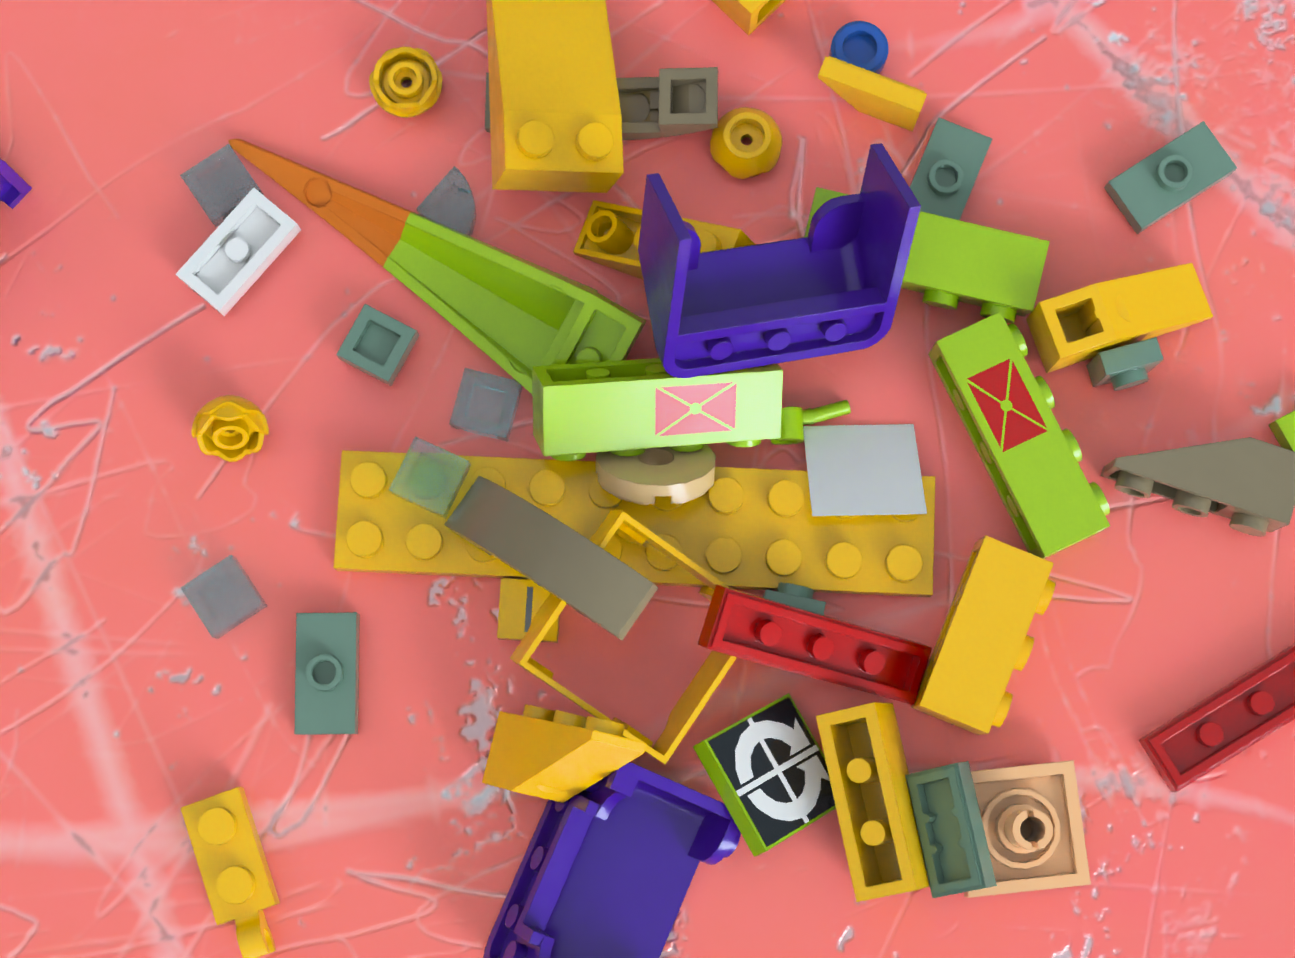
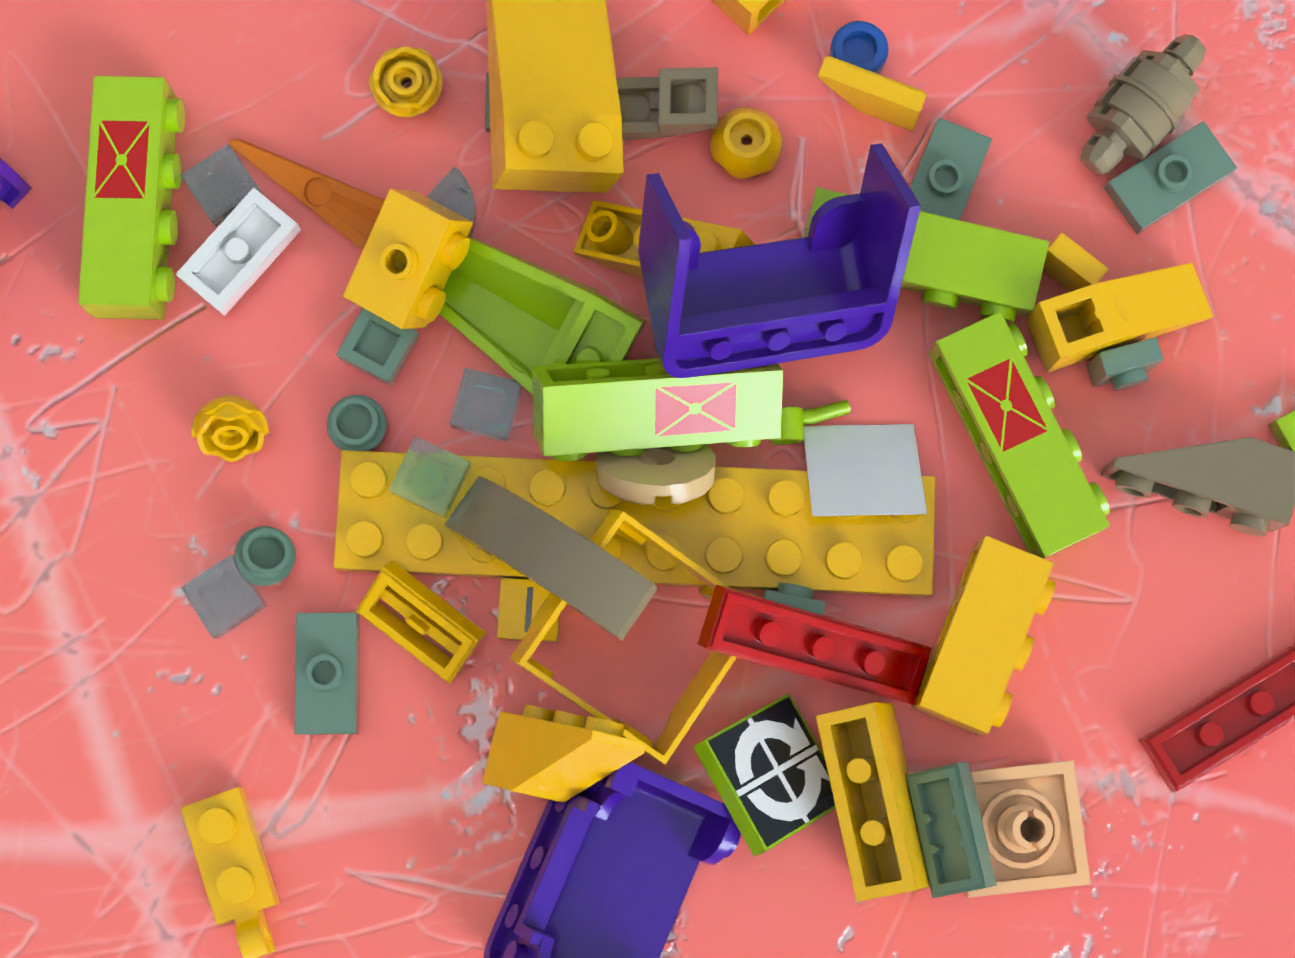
(130, 198): none -> lime brick
(264, 556): none -> sand green plate
(357, 423): none -> sand green plate
(409, 259): none -> yellow brick
(425, 614): none -> yellow tile
(1072, 264): none -> yellow tile
(1143, 104): none -> dark tan piece

